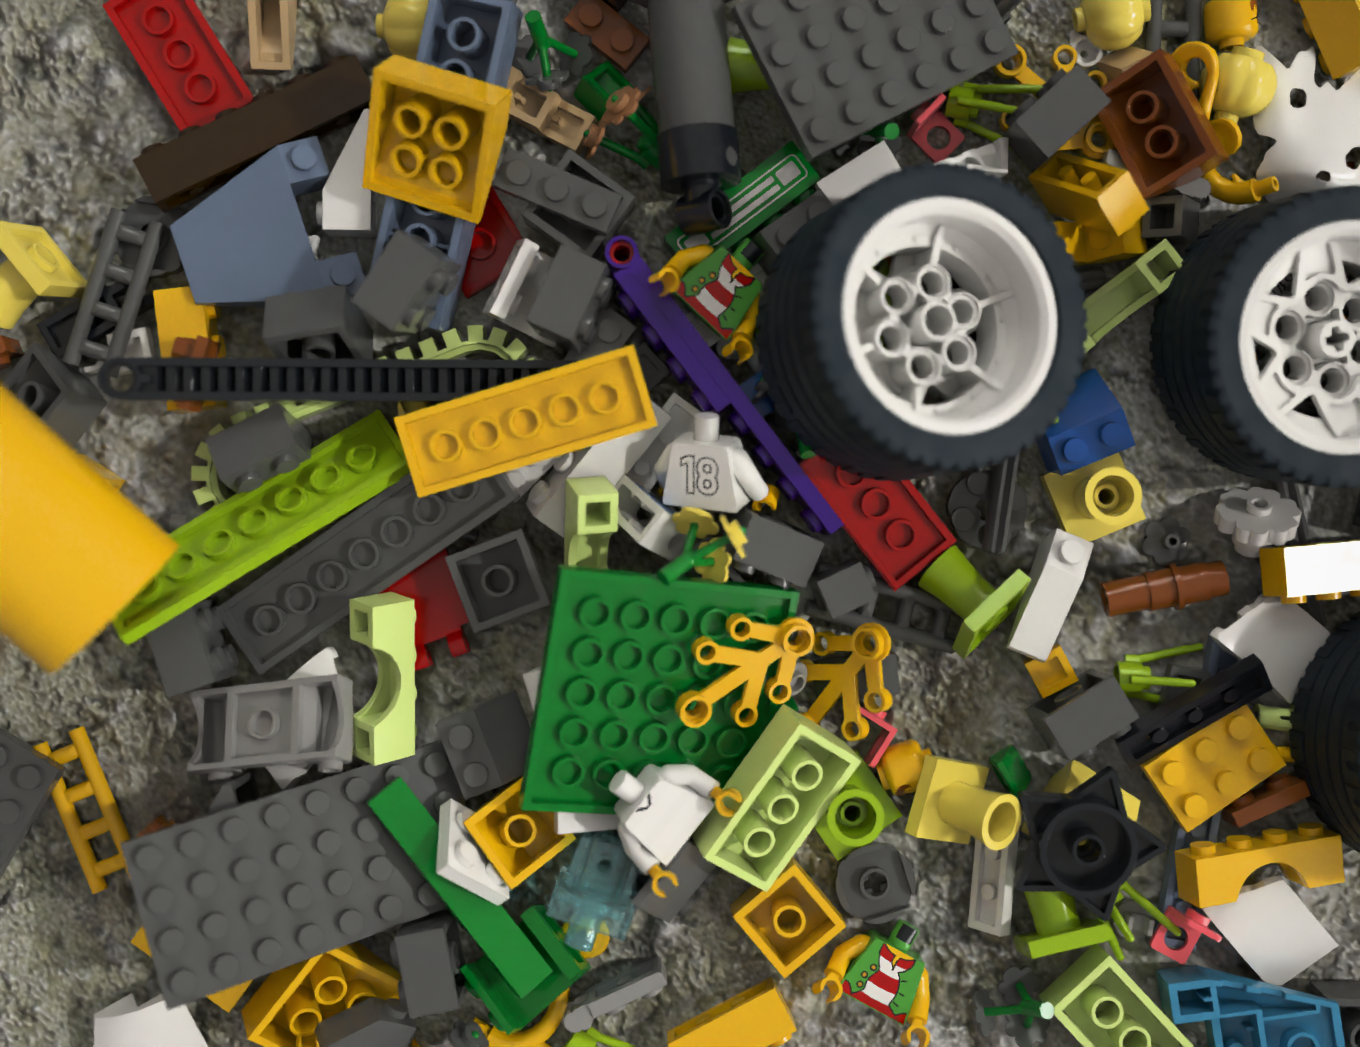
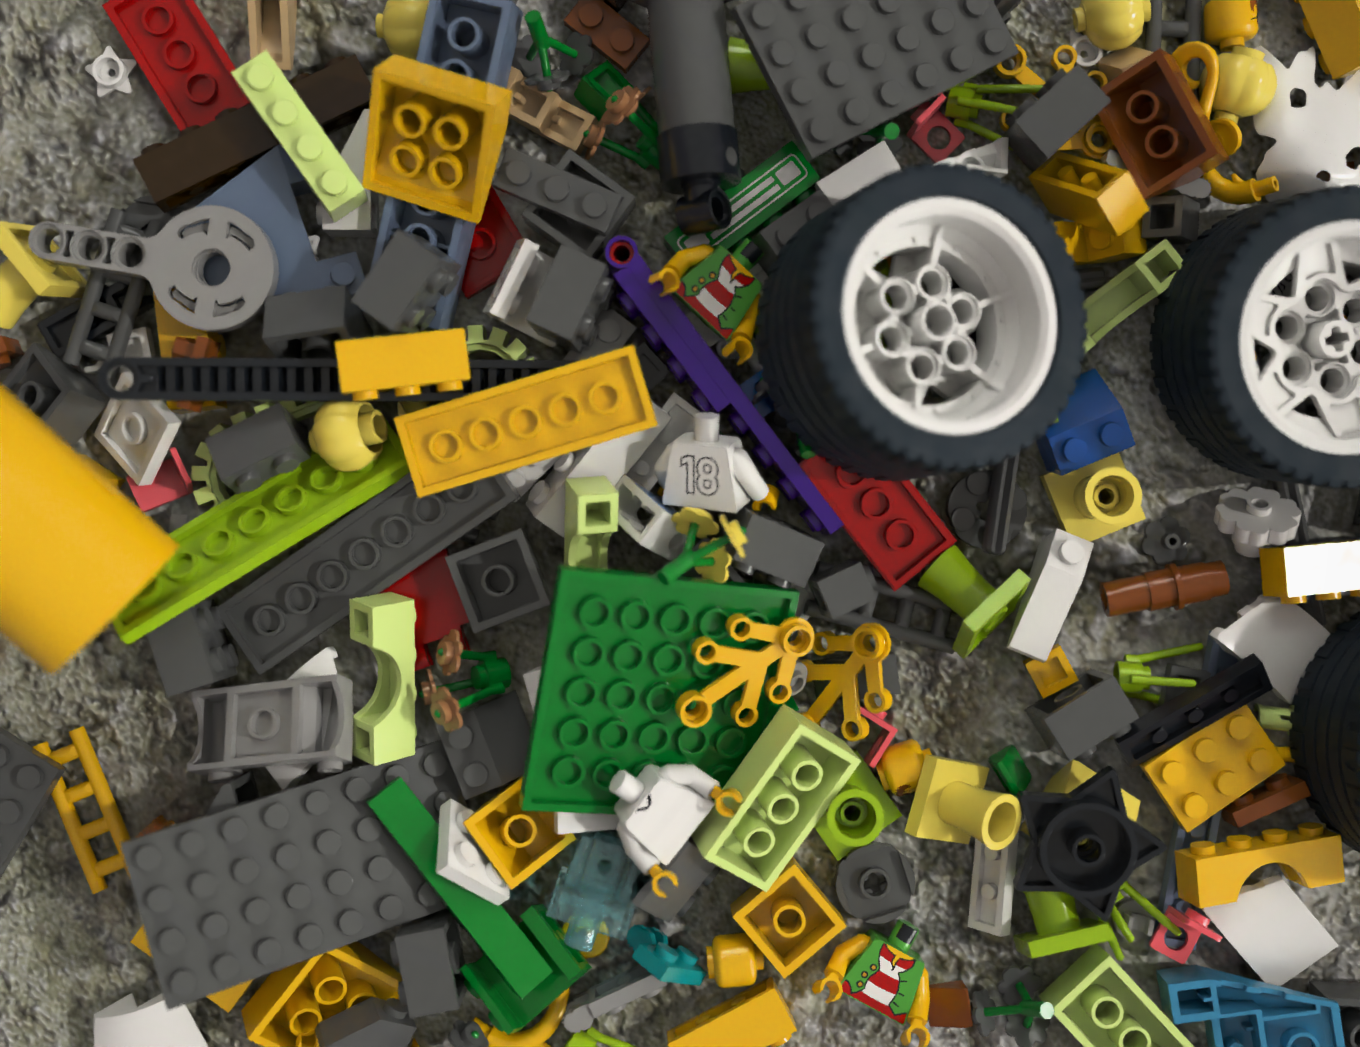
(104, 64): none -> white plate
(137, 433): none -> white plate
(169, 484): none -> coral bracket
(179, 263): none -> light grey beam
(300, 135): none -> yellowish green arch
(344, 434): none -> light yellow plant
(403, 363): none -> yellow brick
(489, 675): none -> plant
(662, 961): none -> teal hinge
(733, 960): none -> yellow head
(949, 1005): none -> dark orange slope

